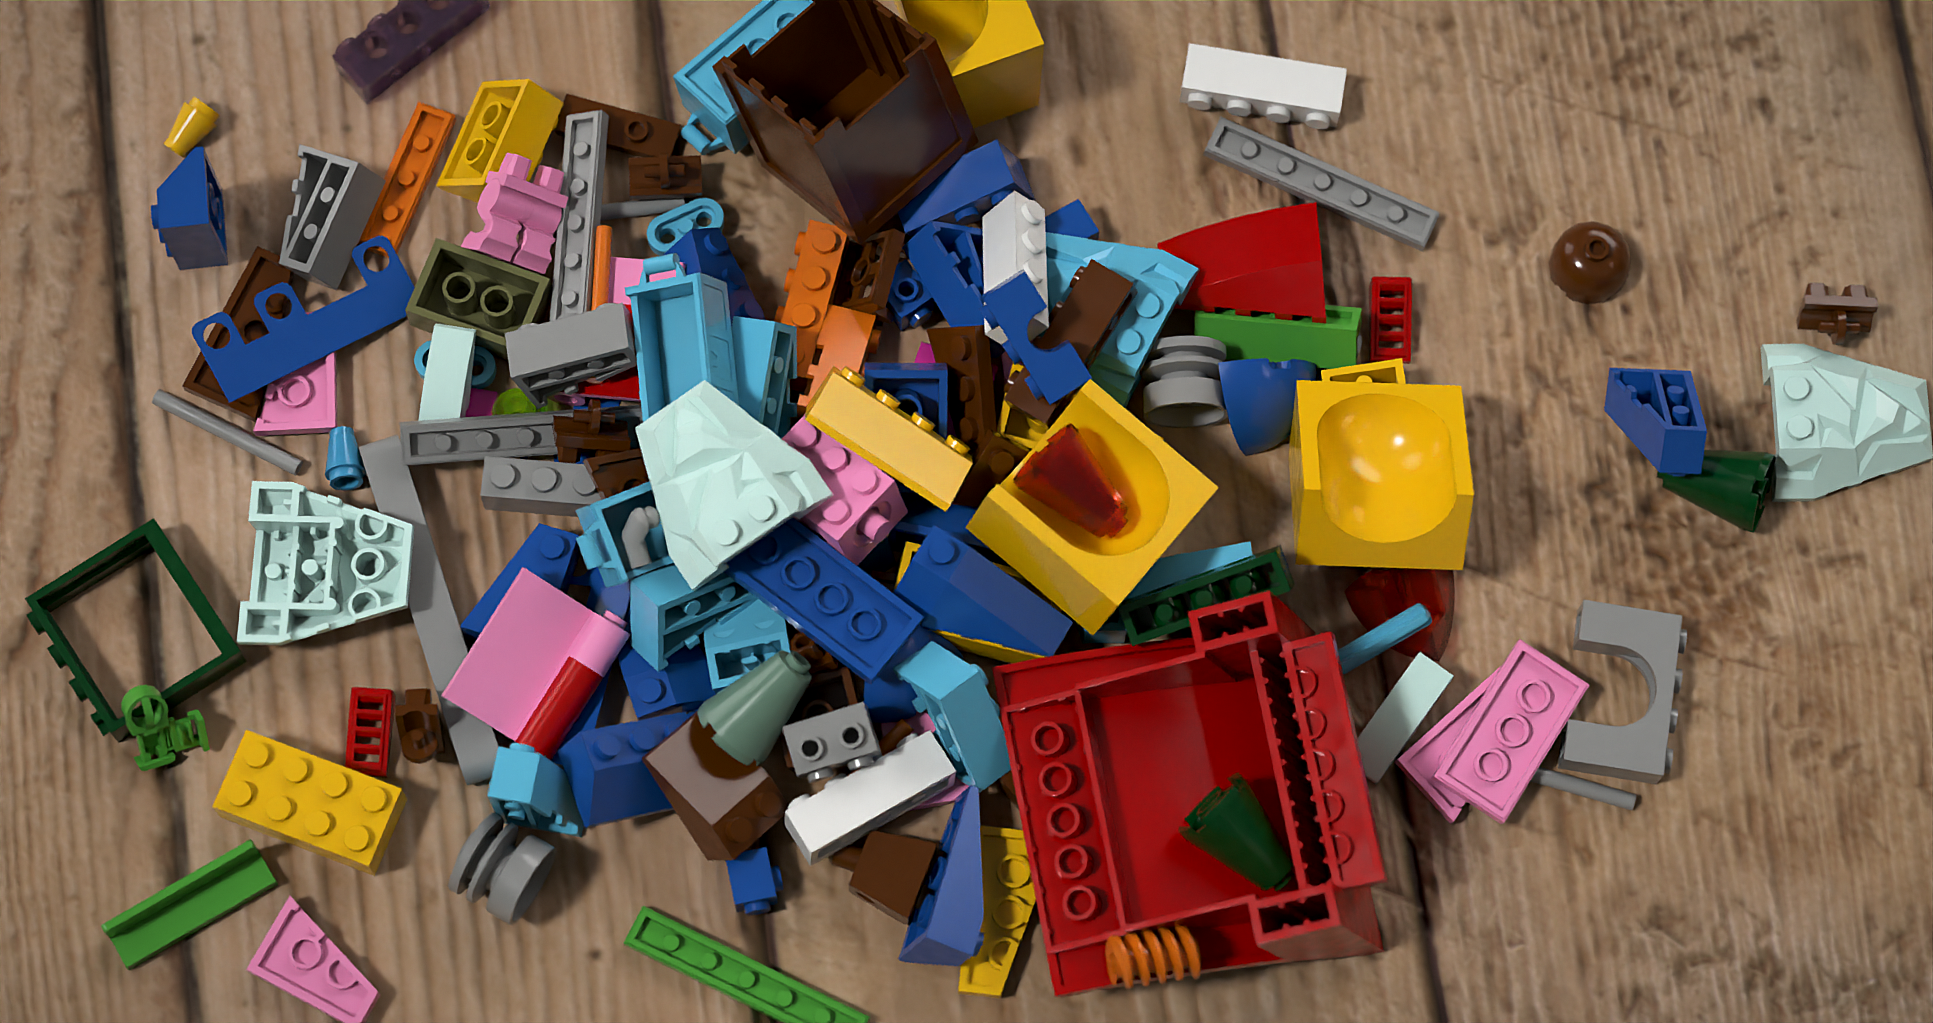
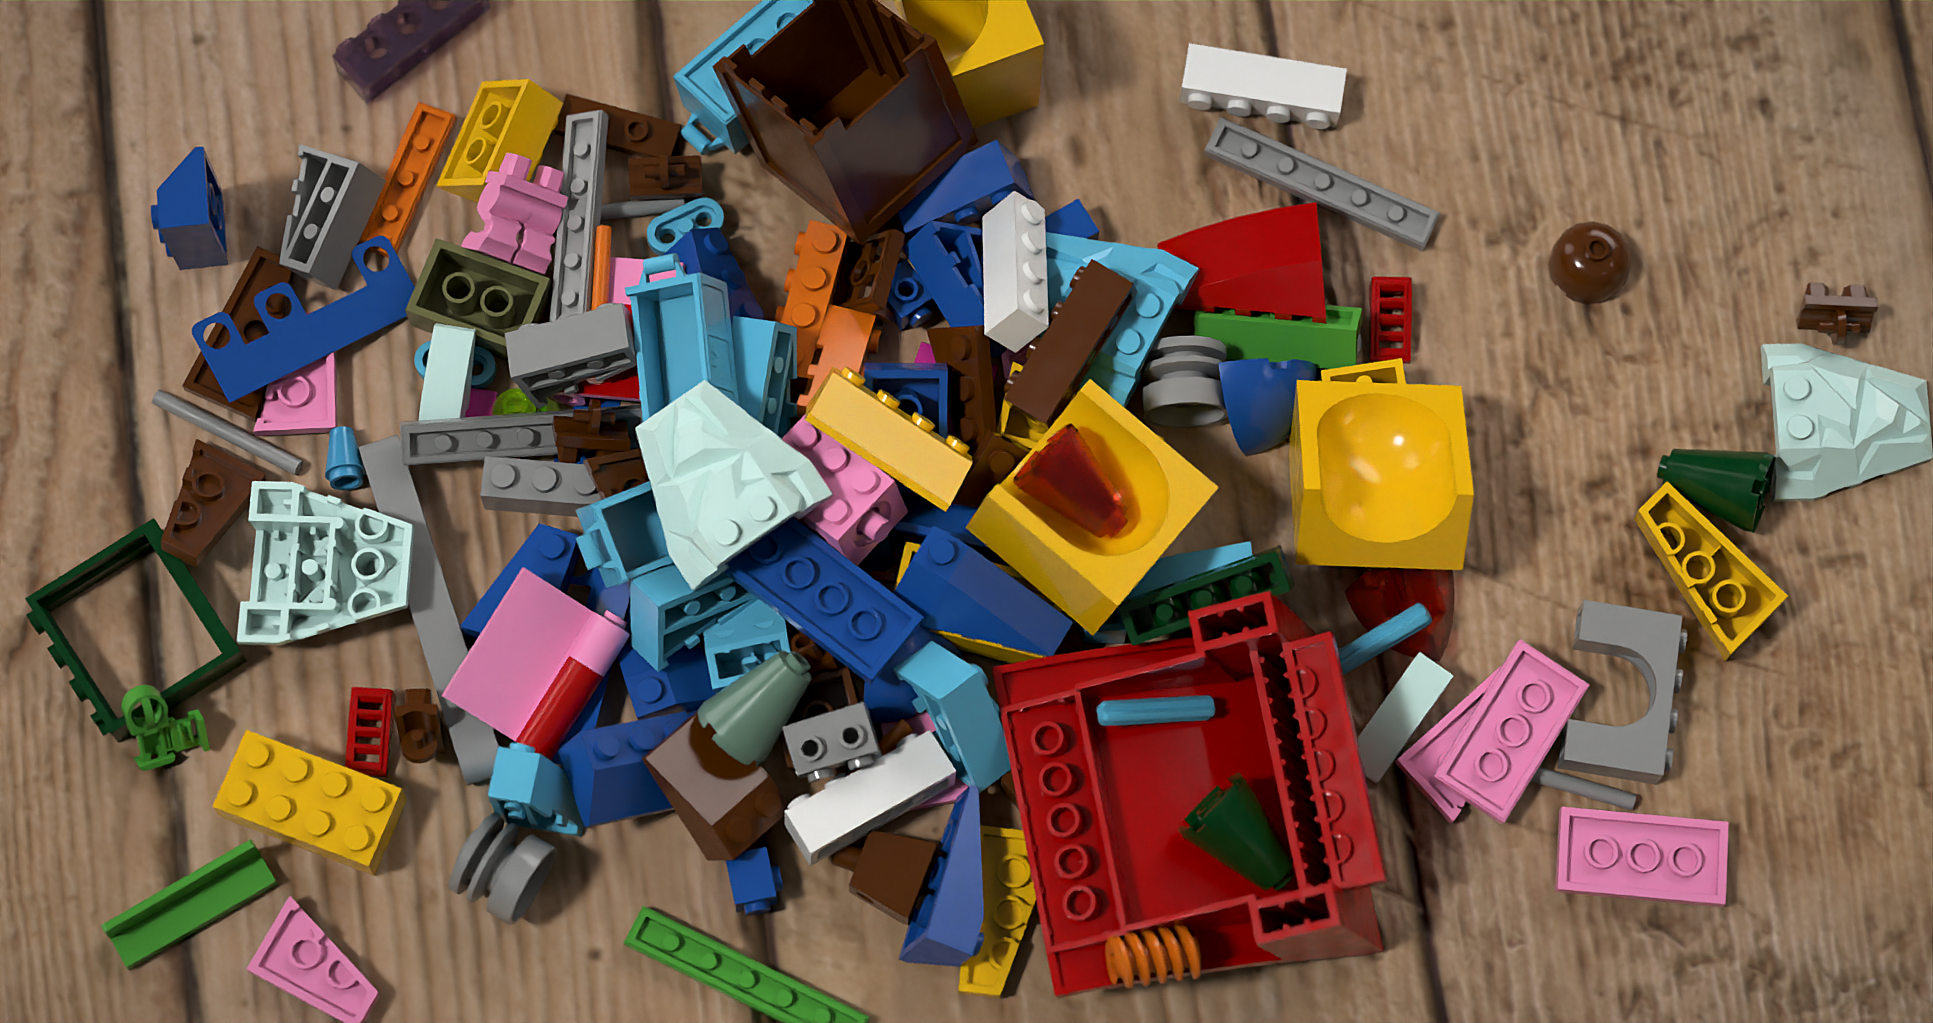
(191, 126): yellow cone -> none
(209, 502): none -> reddish brown wing
(635, 533): light grey arm -> none
(1052, 370): blue arch -> none
(1155, 710): none -> medium azure axle
(1642, 857): none -> bright pink plate
(1659, 416): blue wedge -> none
(1709, 570): none -> yellow wedge

